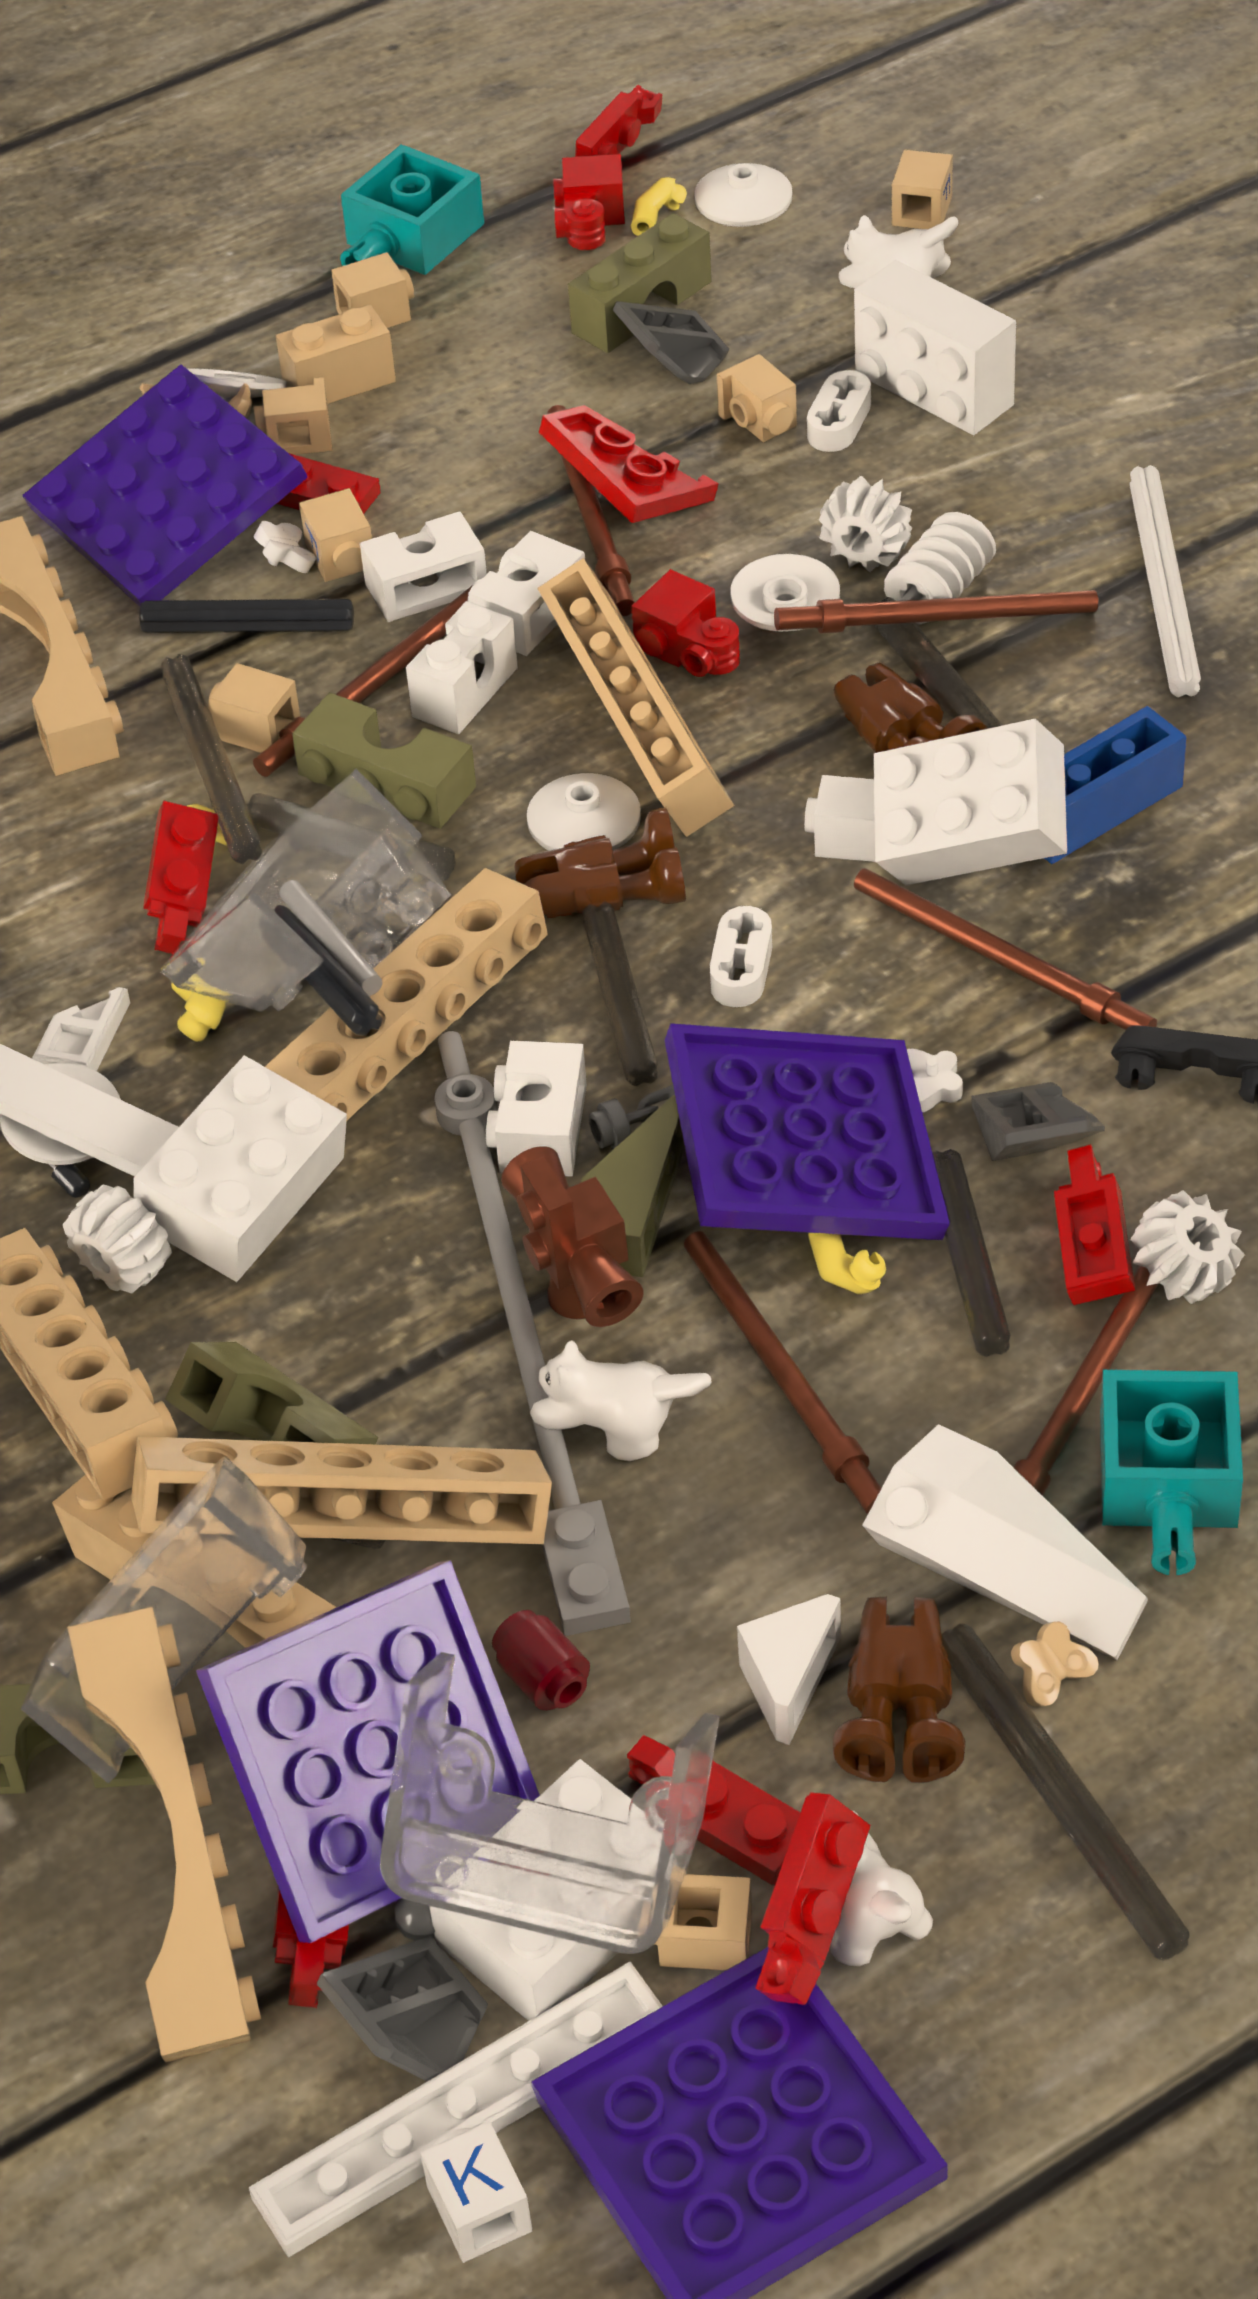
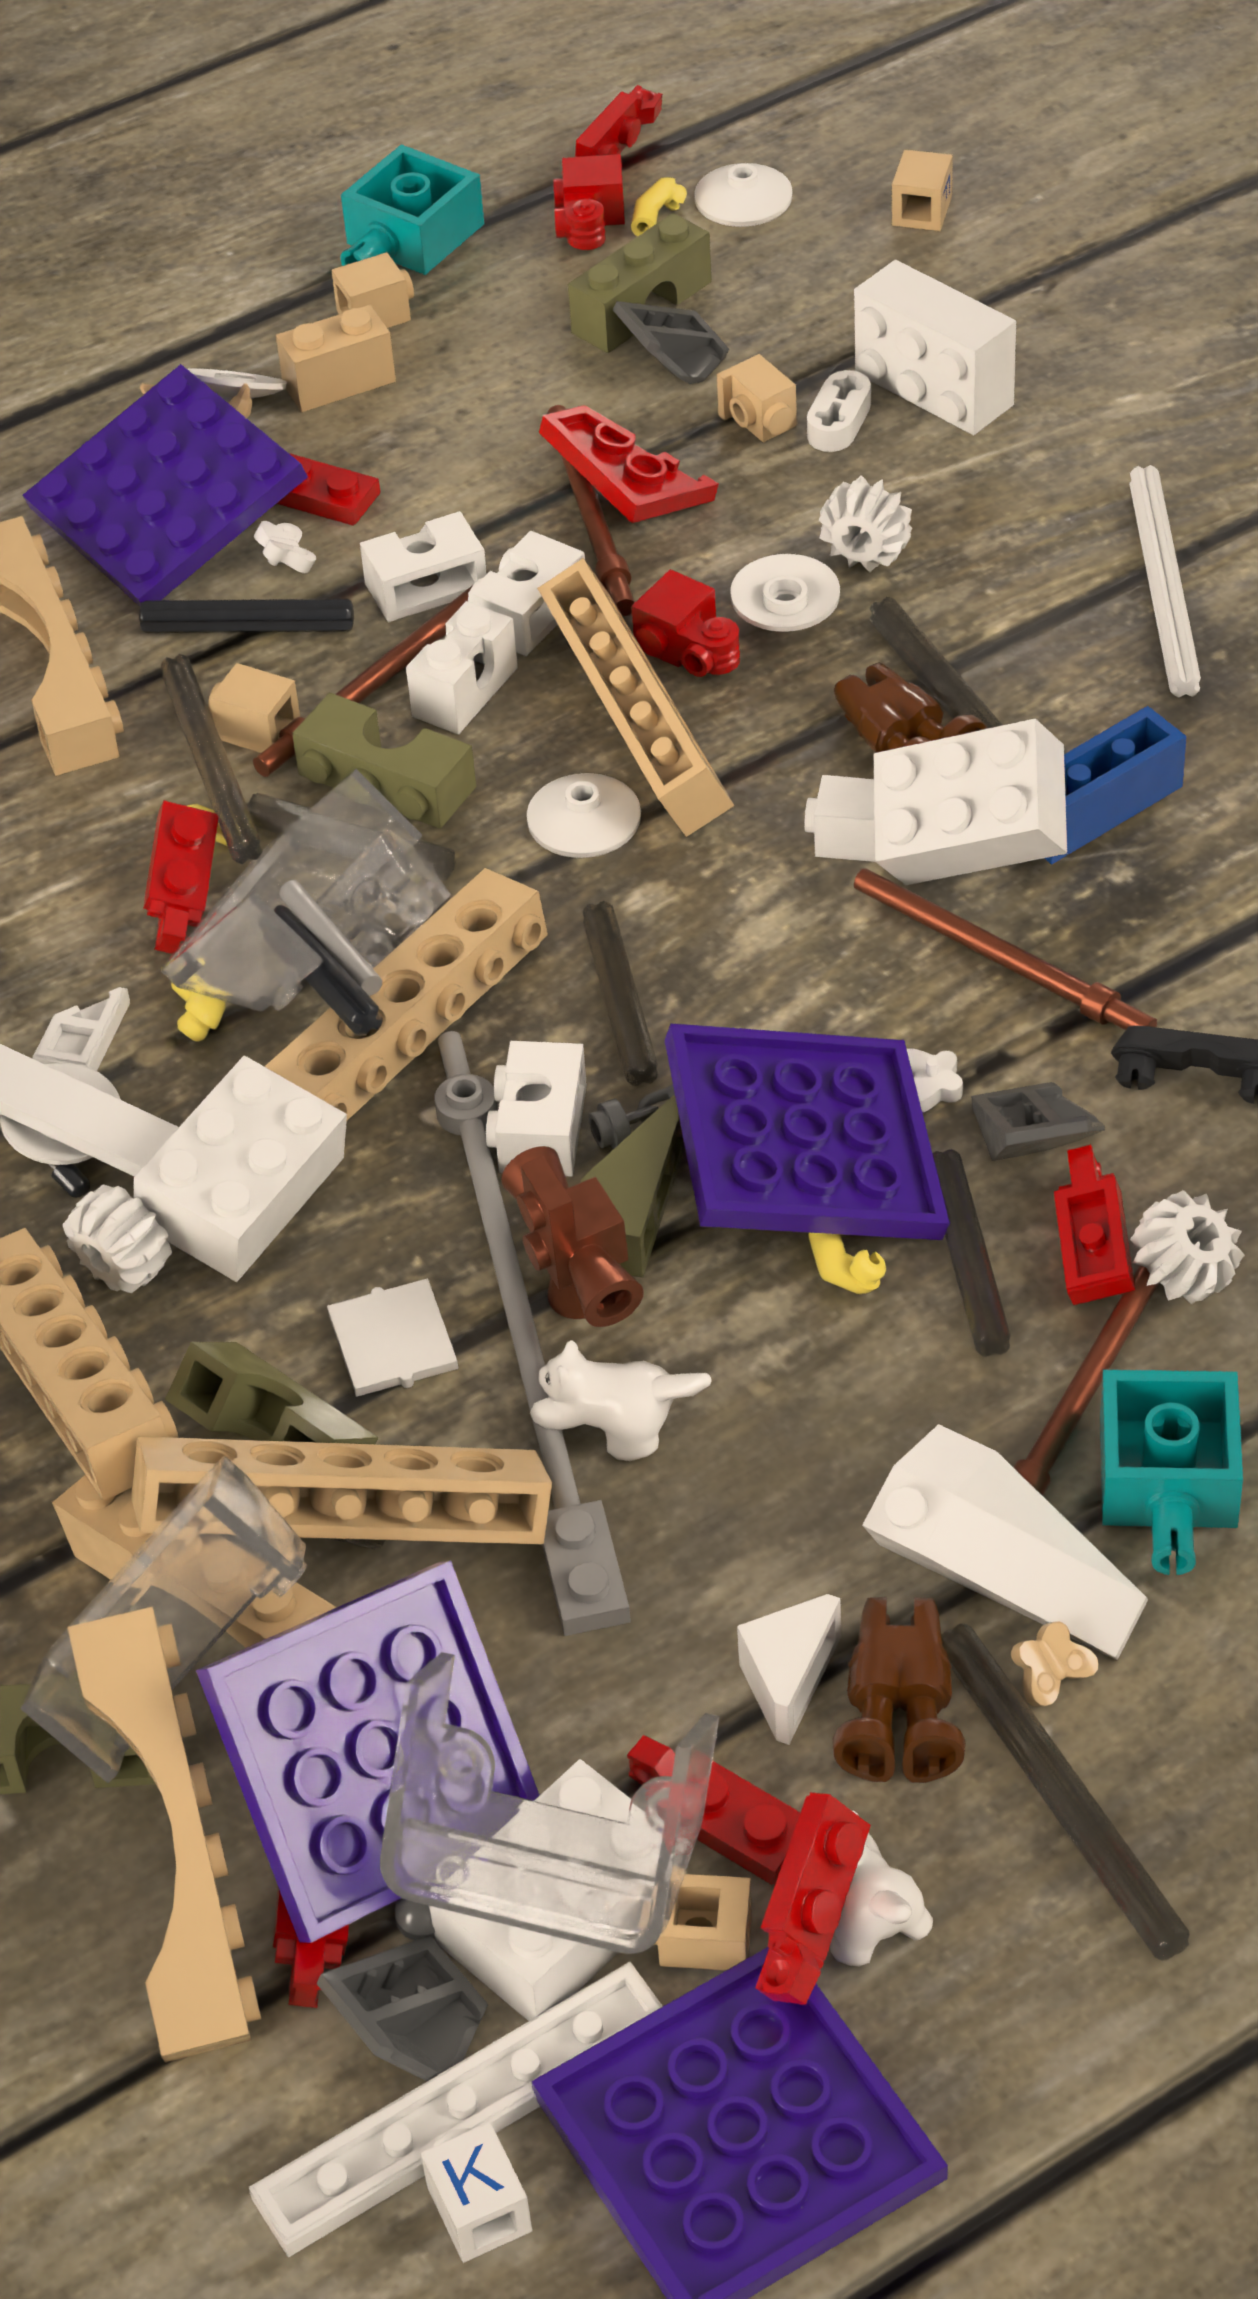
(296, 418): tan brick -> none
(334, 532): tan brick -> none
(392, 1337): none -> white piece
(540, 1660): dark red brick -> none
(596, 873): reddish brown piece -> none
(751, 957): white beam -> none
(834, 615): copper bar -> none
(841, 1453): copper bar -> none
(916, 248): white animal -> none
(942, 560): white piece -> none

